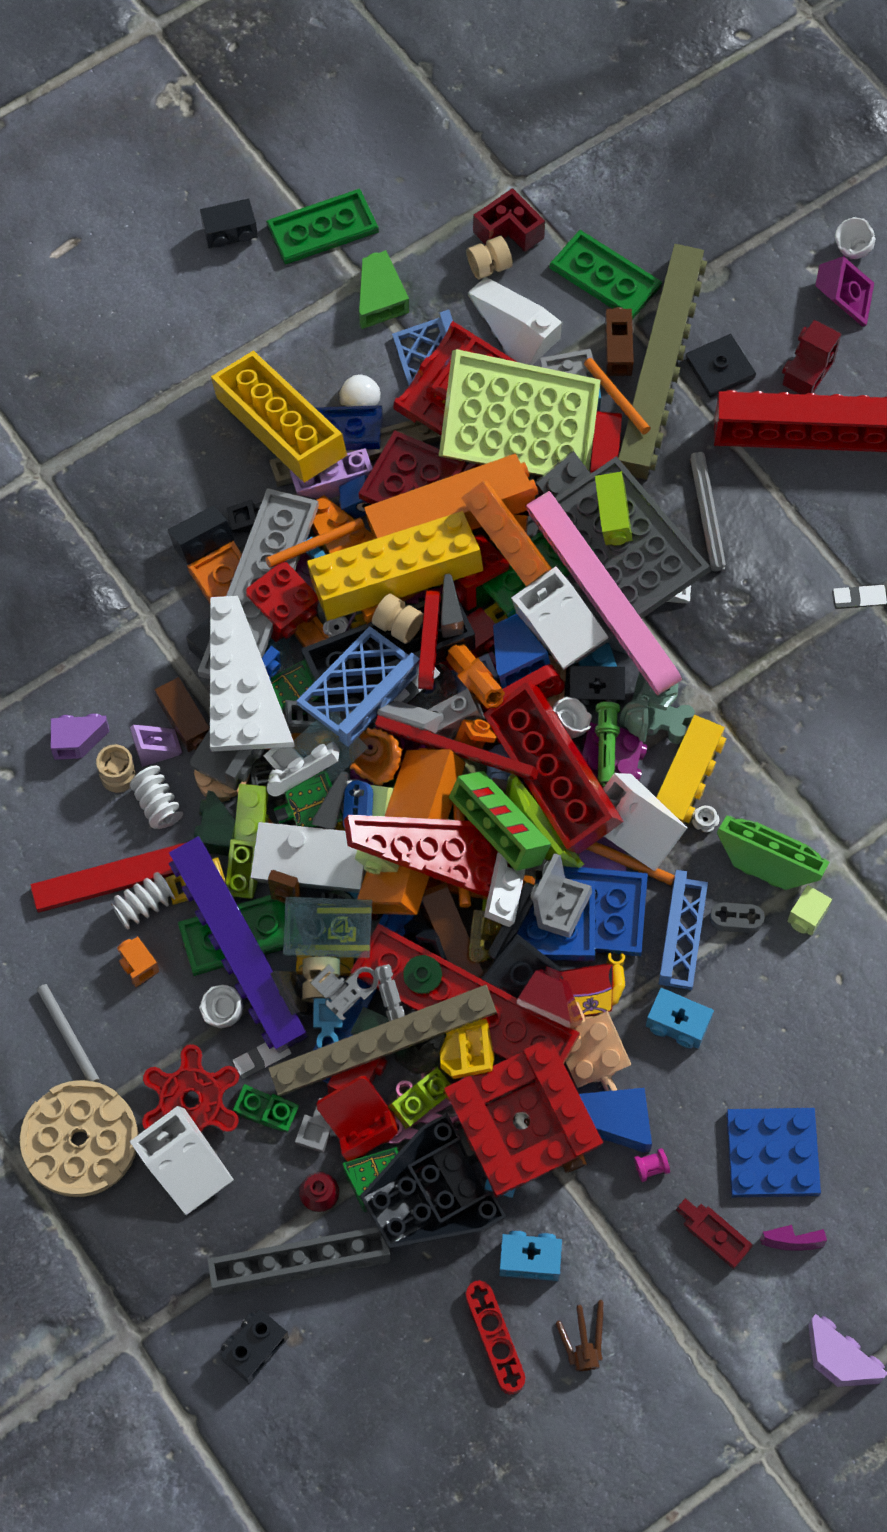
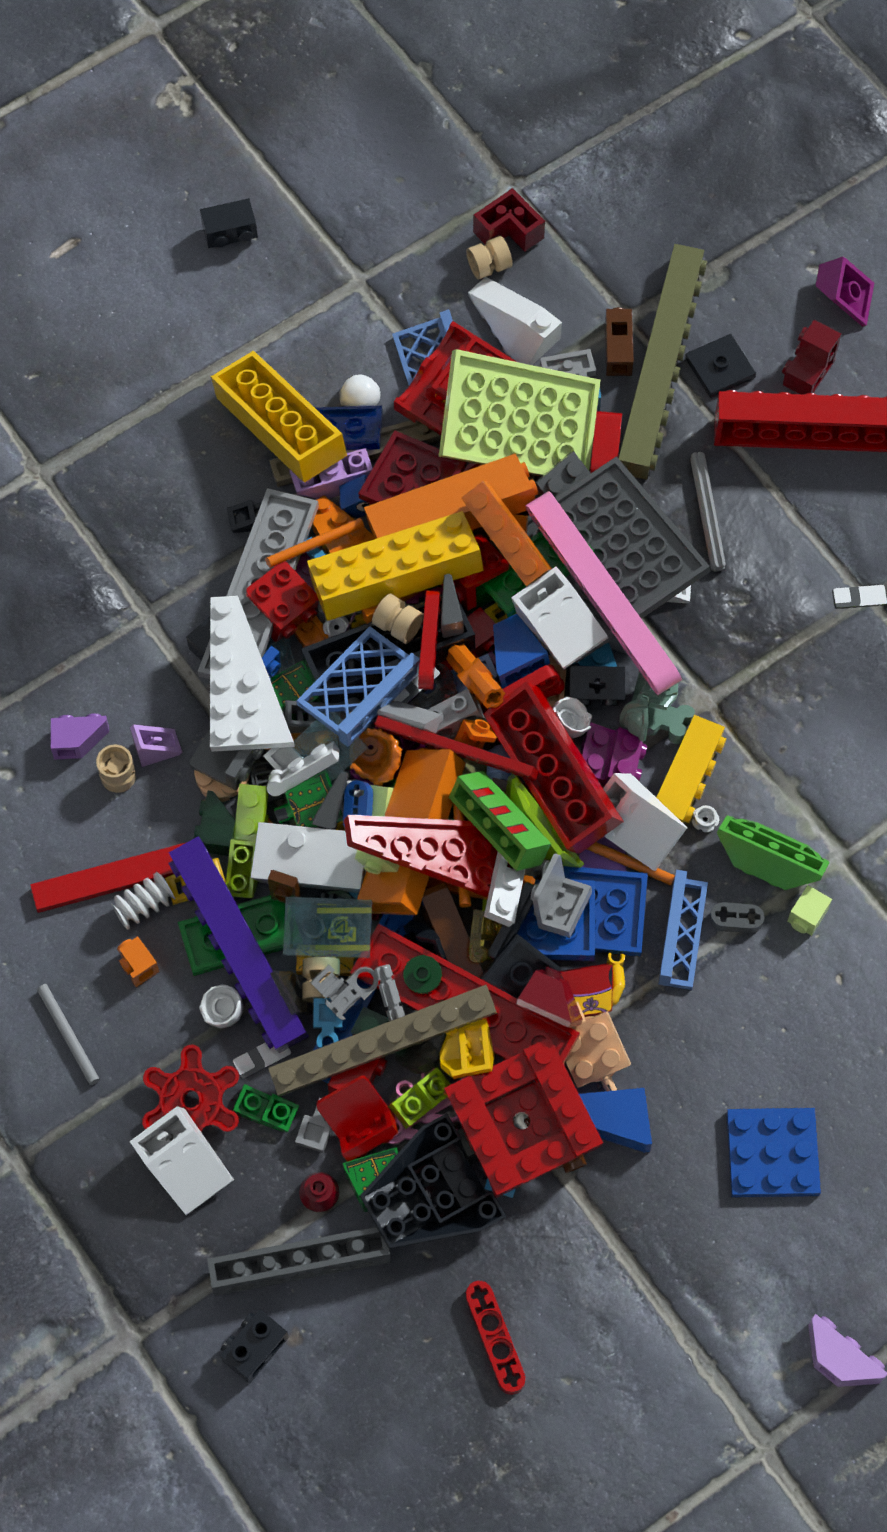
(74, 1109): tan plate -> none
(155, 799): white piece -> none
(182, 713): reddish brown brick -> none
(200, 535): black brick -> none
(216, 570): orange plate -> none
(322, 226): green tile -> none
(381, 291): bright green slope -> none
(515, 1258): dark azure brick -> none
(585, 1357): reddish brown plant -> none
(605, 274): green tile -> none
(607, 732): bright green pin -> none
(613, 508): lime brick -> none
(617, 396): orange bar -> none
(652, 1165): dark pink bush -> none
(668, 1008): dark azure brick -> none
(714, 1232): dark red hinge -> none
(785, 1239): magenta slope -> none
(855, 238): white hair -> none

